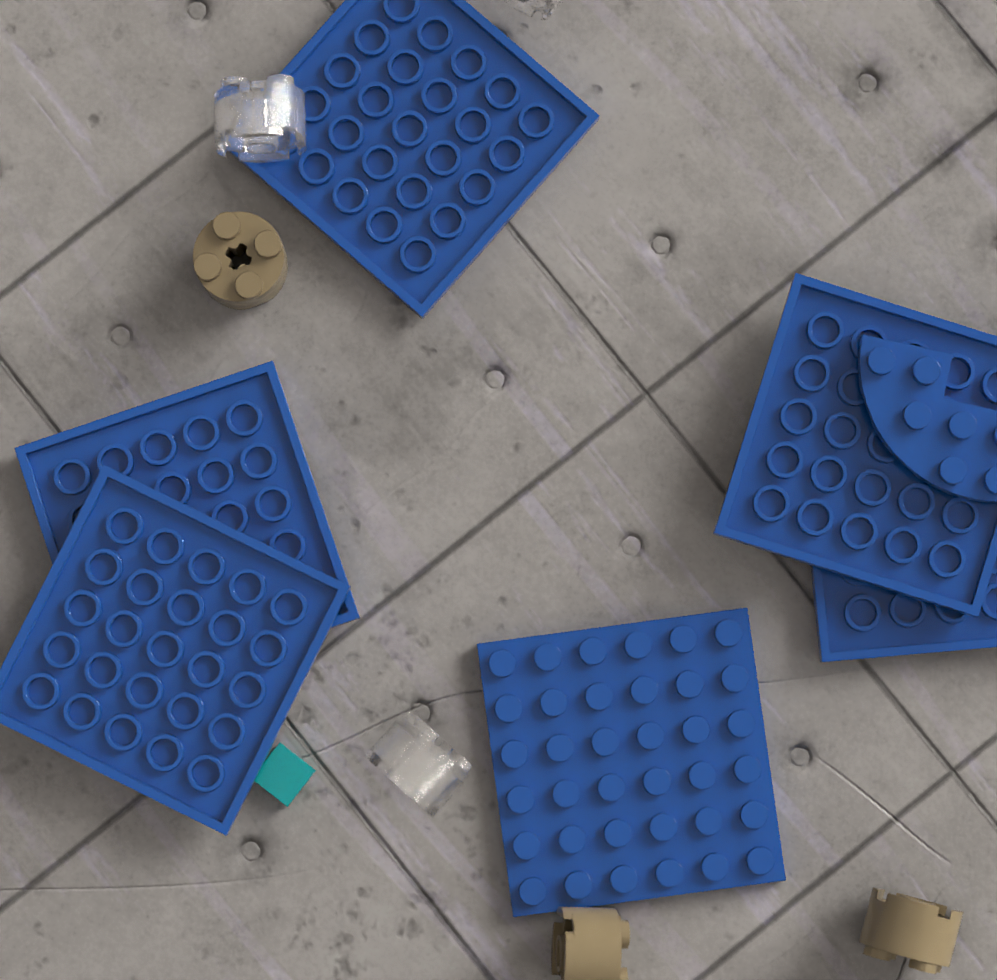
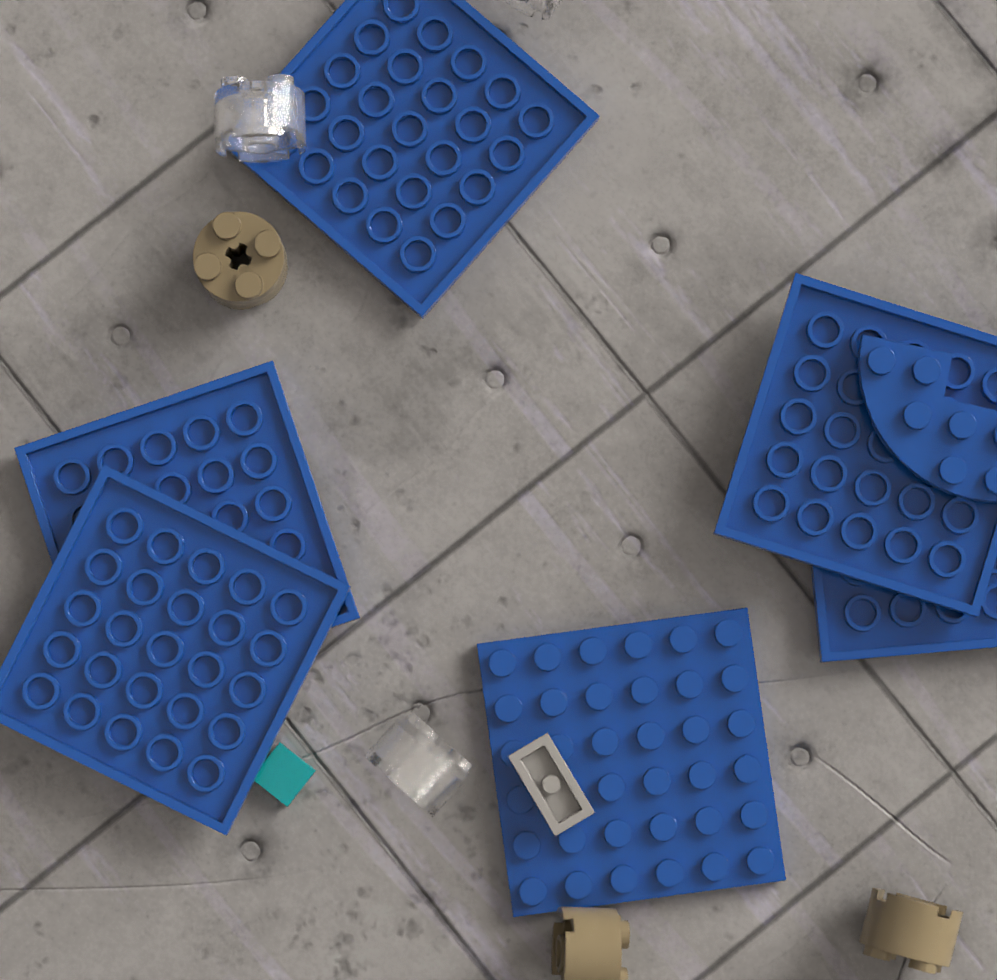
(551, 784): none -> light grey plate

